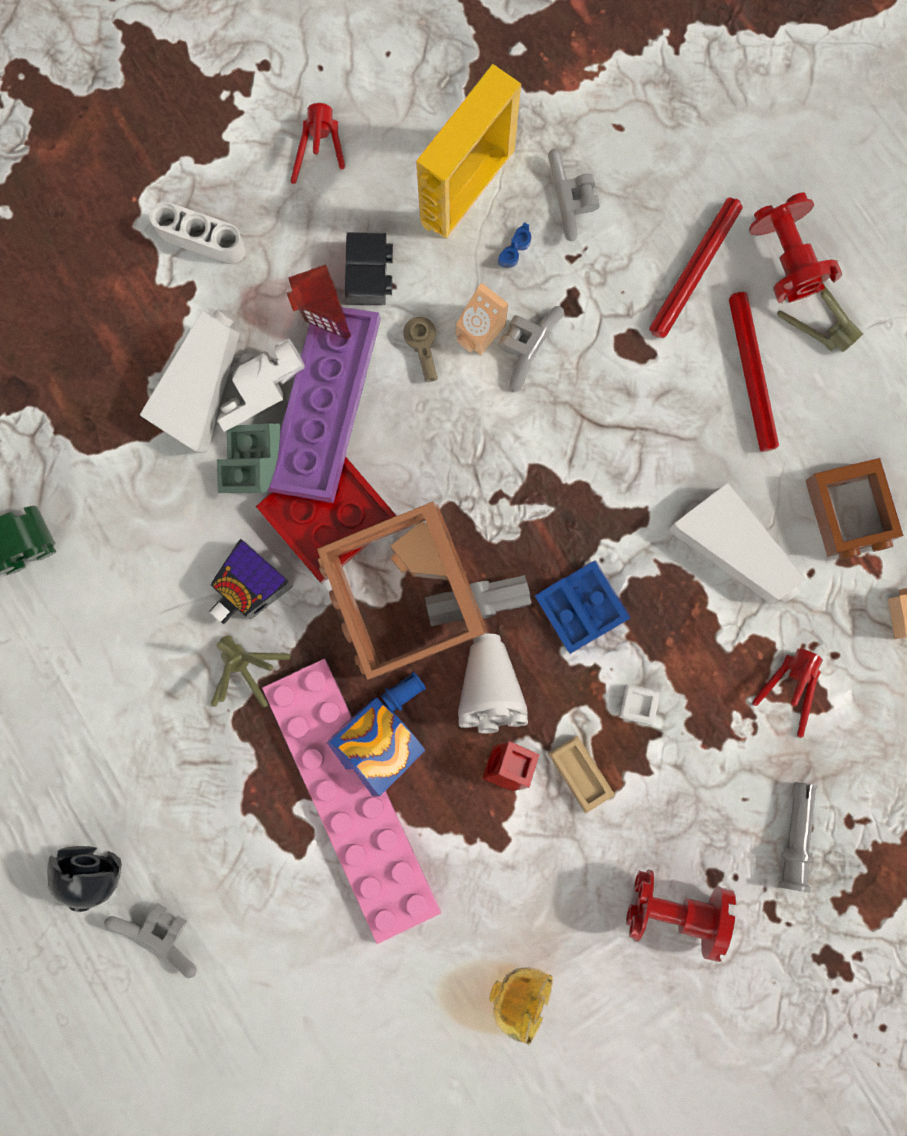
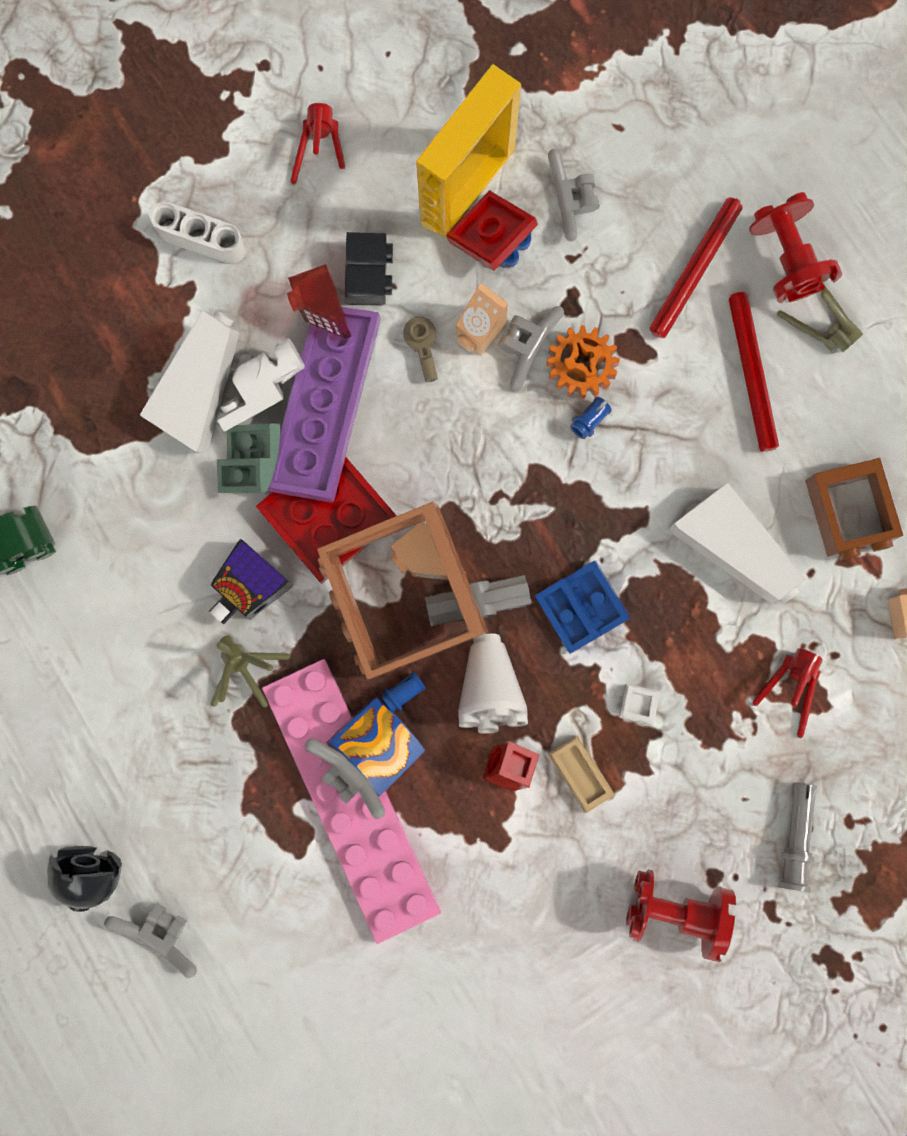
(346, 777): none -> light grey piece
(492, 230): none -> red tile
(520, 1002): clear yellow cylinder -> none
(578, 349): none -> orange gear
(589, 418): none -> blue pin

